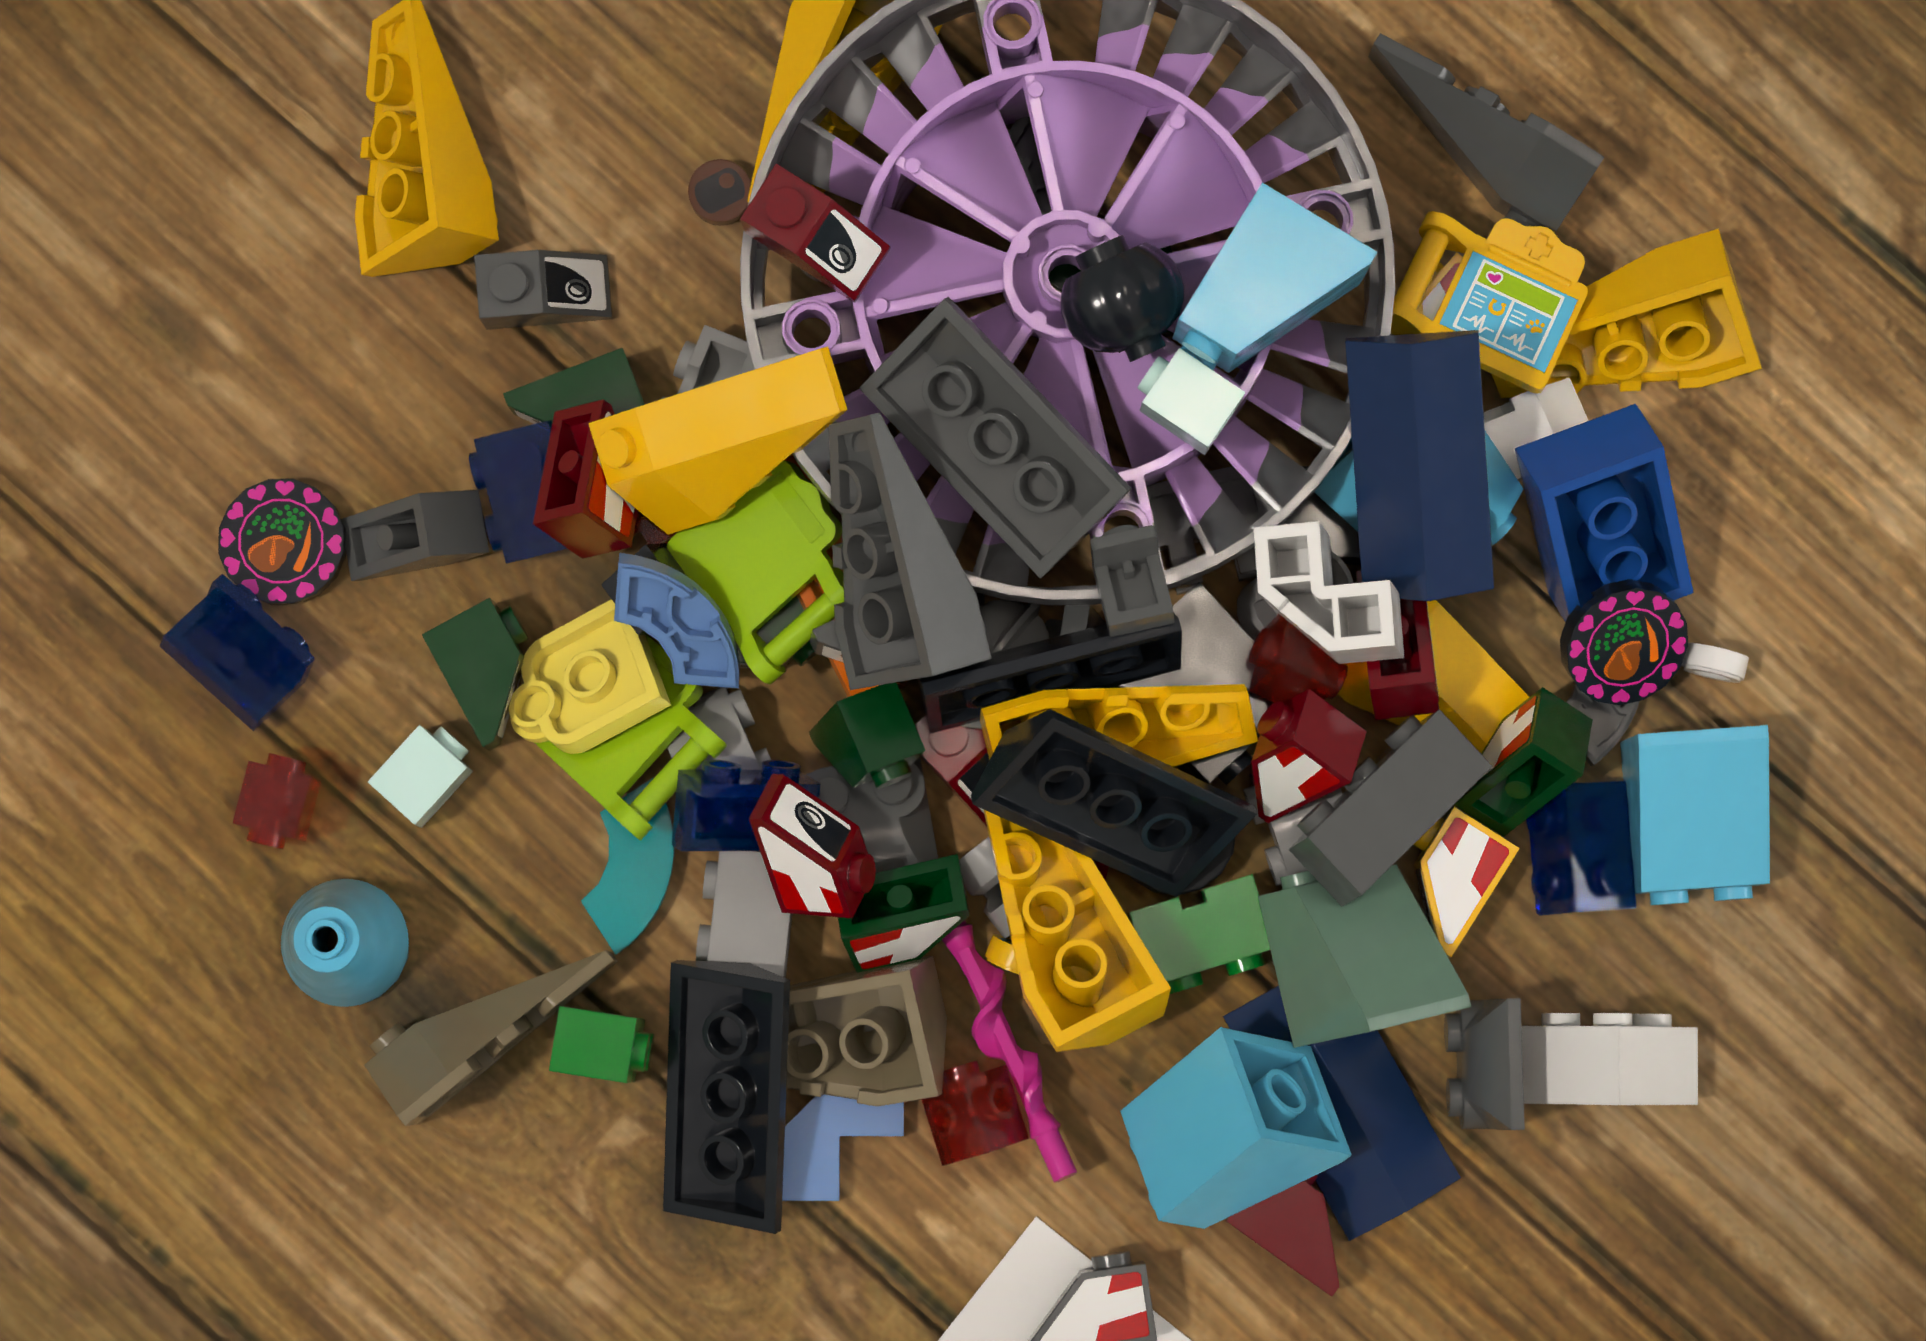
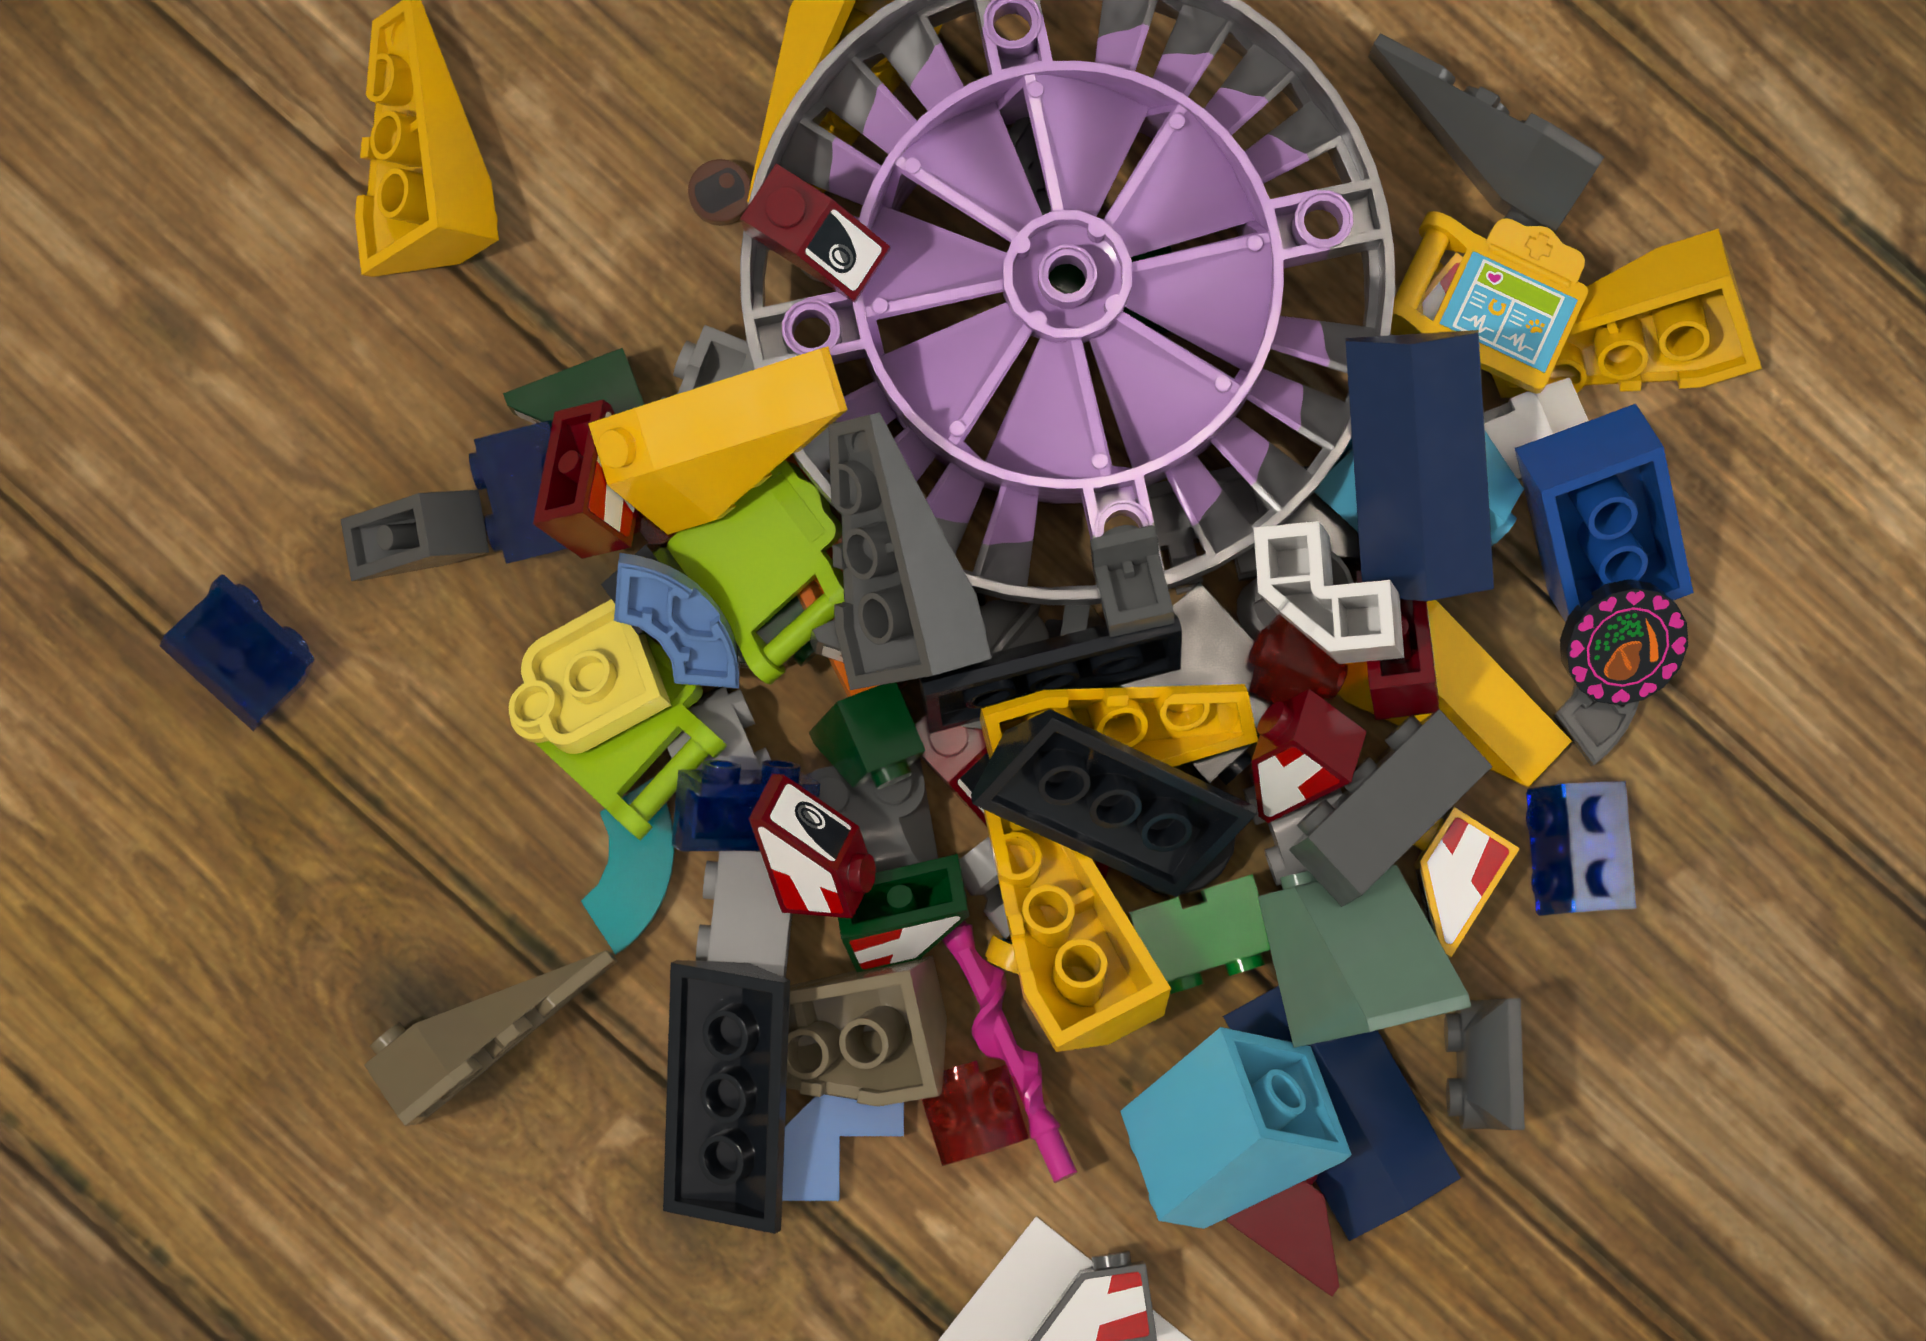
(276, 801): clear red brick -> none
(282, 541): tile -> none
(368, 949): medium azure cone -> none
(422, 773): light aqua brick -> none
(481, 664): dark green slope -> none
(542, 288): dark grey slope -> none
(600, 1045): green brick -> none
(995, 438): dark grey slope -> none
(1122, 298): black plant -> none
(1189, 399): light aqua brick -> none
(1268, 280): medium azure slope -> none
(1533, 759): dark green slope -> none
(1610, 1060): white brick -> none
(1698, 812): medium azure slope -> none
(1715, 663): white tile -> none

